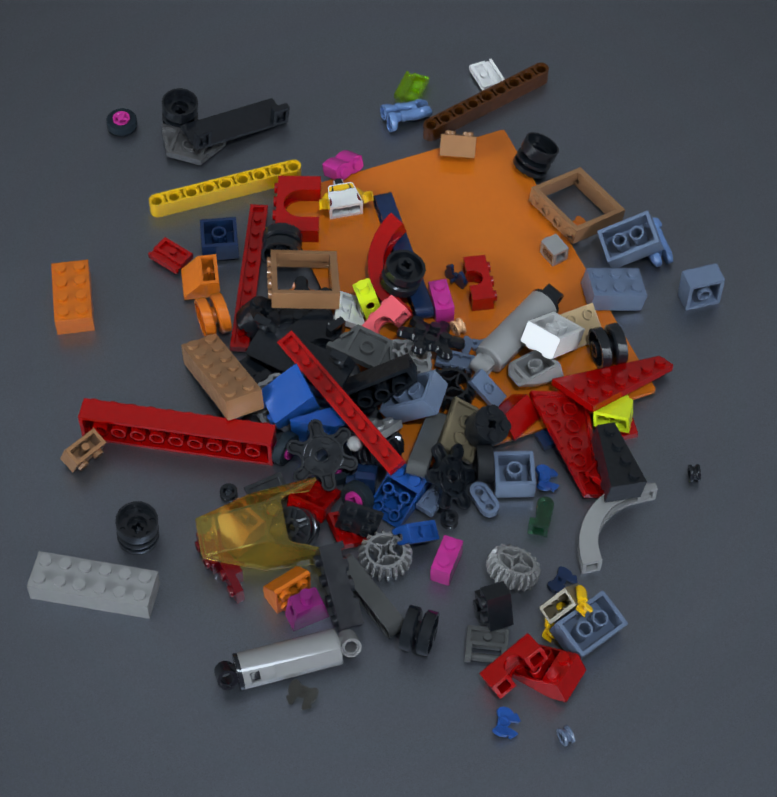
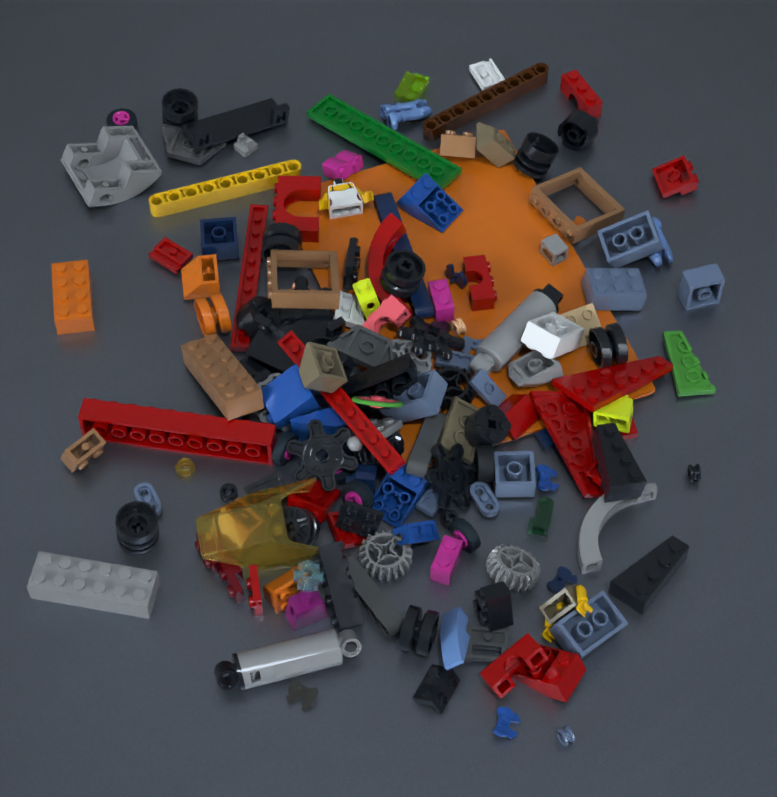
(111, 168): none -> light grey slope
(151, 498): none -> sand blue plate
(185, 463): none -> clear yellow plate
(245, 145): none -> light grey tile
(253, 584): none -> red plate
(306, 583): none -> clear light blue brick
(321, 368): none -> dark tan slope
(352, 264): none -> black plate
(377, 401): none -> bright green wheel
(382, 141): none -> green plate
(430, 204): none -> blue slope
(437, 687): none -> black bracket
(454, 637): none -> medium blue slope
(464, 531): none -> black wheel
(494, 145): none -> dark tan slope
(575, 86): none -> red arch
(578, 130): none -> black brick
(649, 575): none -> black wedge
(676, 177): none -> red plate
(686, 371): none -> bright green wing

